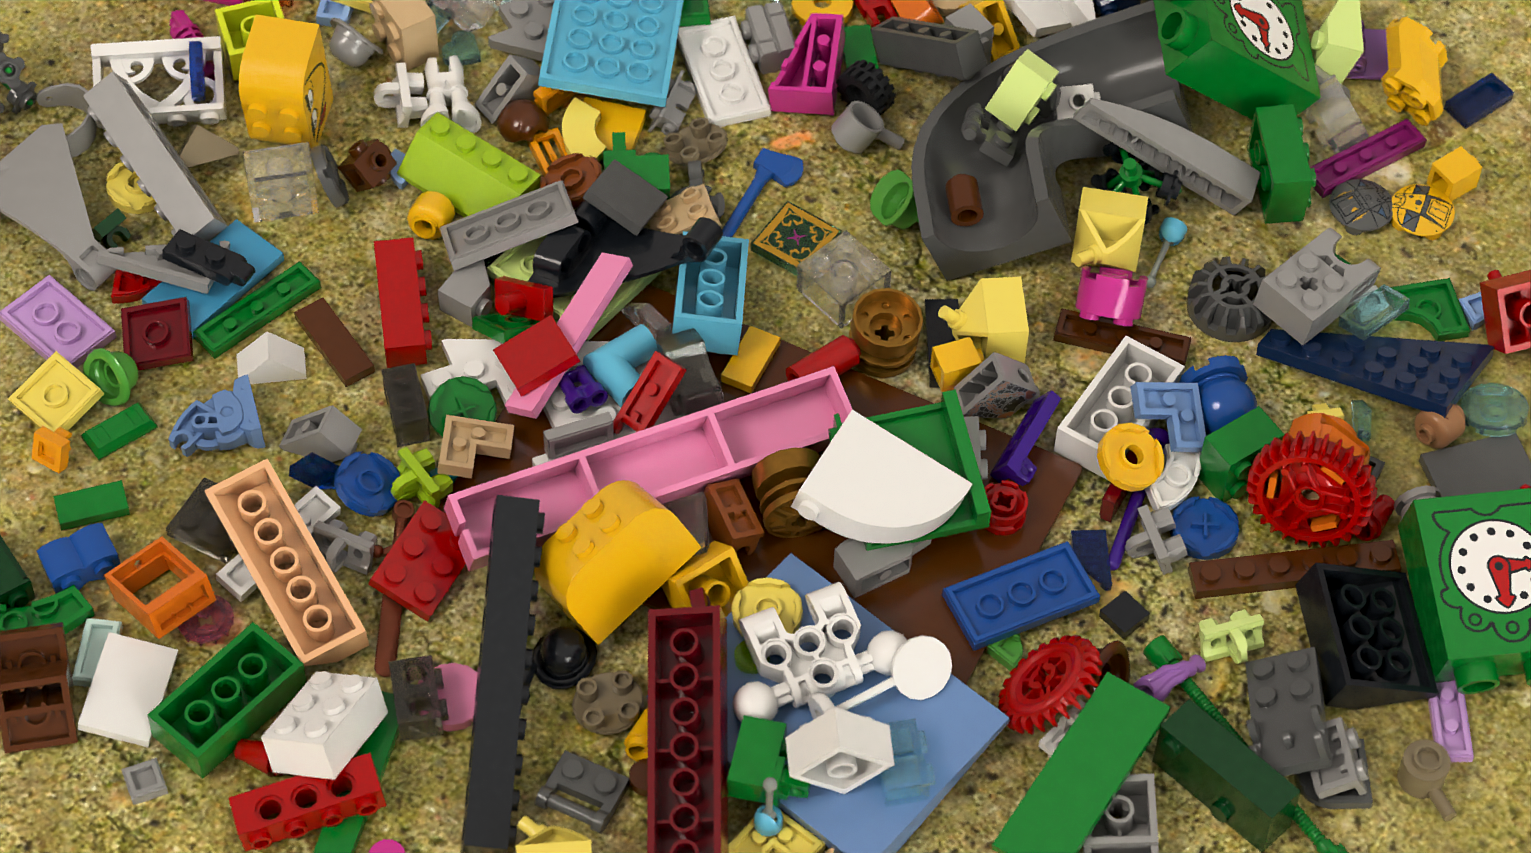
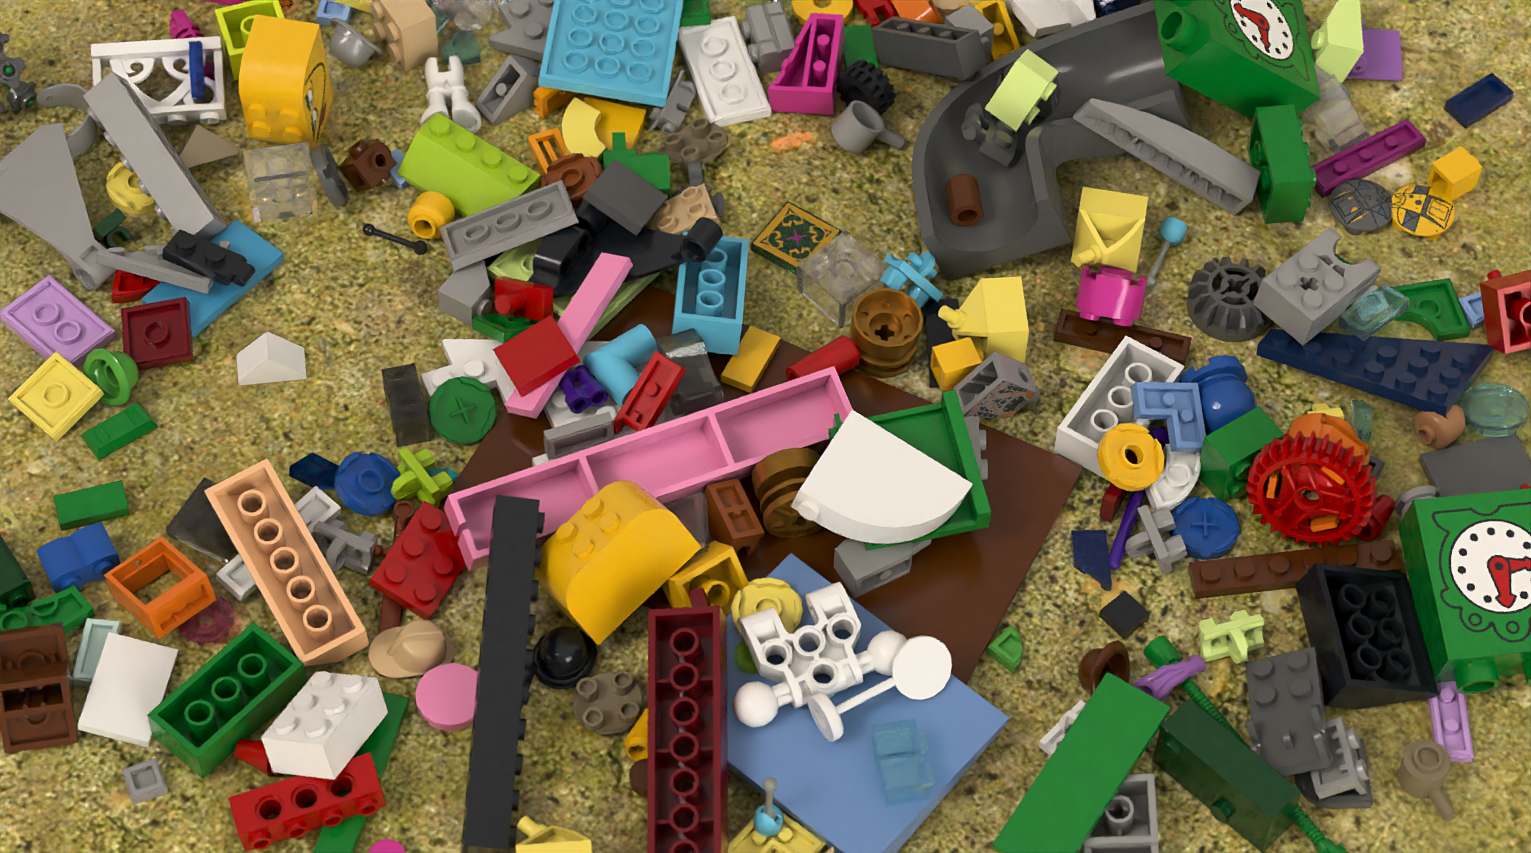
(52, 448): light orange tile -> none
(221, 422): medium blue piece -> none
(256, 310): green tile -> none
(323, 433): light grey slope -> none
(334, 342): reddish brown tile -> none
(400, 302): red brick -> none
(401, 88): white hips -> none
(410, 649): none -> tan piece
(418, 697): clear smoke brick -> none
(419, 246): none -> black hinge
(468, 437): tan plate -> none
(522, 120): reddish brown hair -> none
(585, 782): dark grey plate -> none
(647, 315): clear tile -> none
(761, 755): green hinge -> none
(768, 165): blue piece -> none
(839, 750): white brick -> none
(894, 201): bright green piece -> none
(901, 272): none -> medium azure hips
(1007, 507): red wheel -> none
(1014, 460): dark purple hinge -> none
(1020, 595): blue tile -> none
(1055, 678): red gear -> none
(1072, 99): white brick -> none
(1136, 176): black plant -> none
(1414, 70): yellow brick -> none

